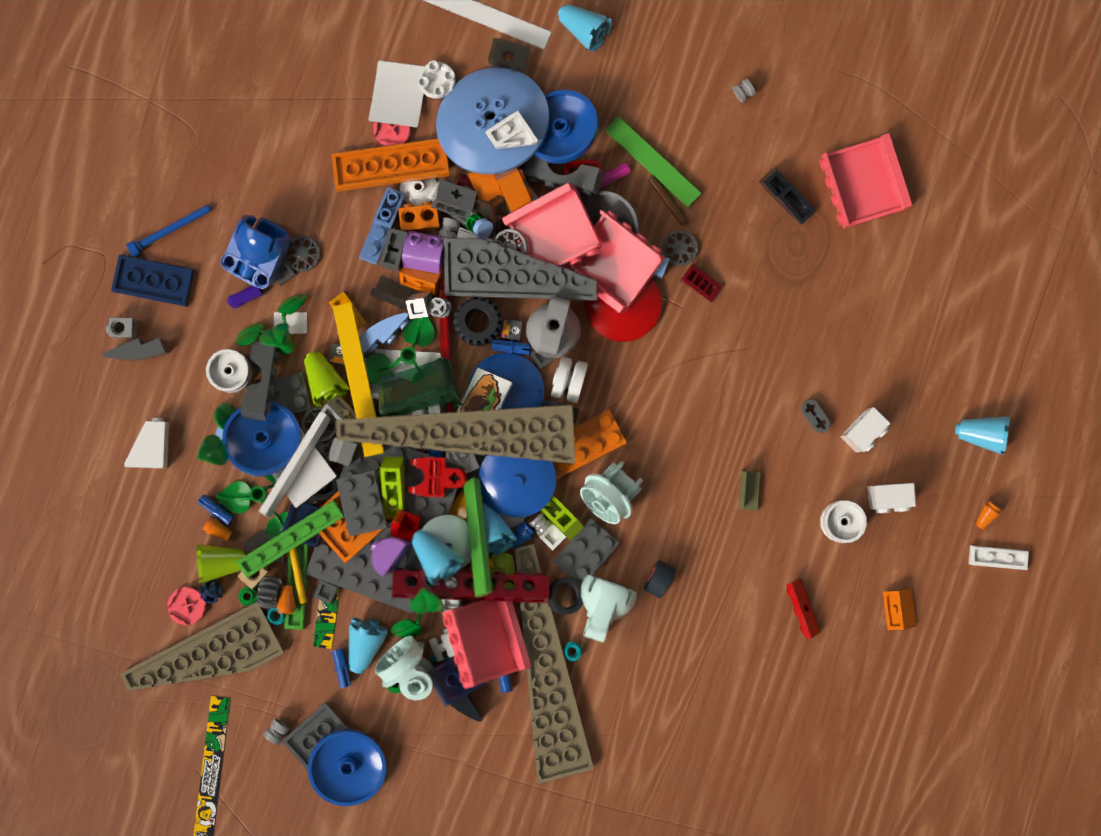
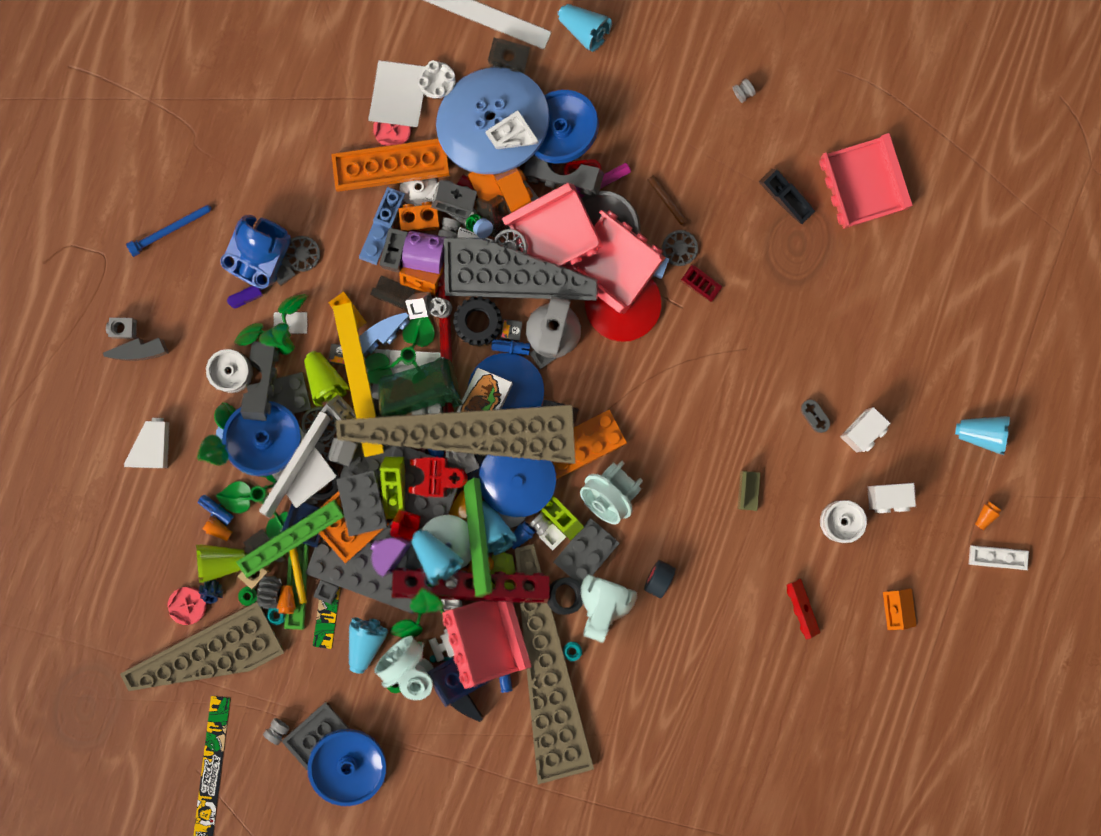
(152, 280): dark blue tile -> none
(341, 668): blue axle -> none
(568, 379): white wheel -> none
(652, 161): bright green tile -> none

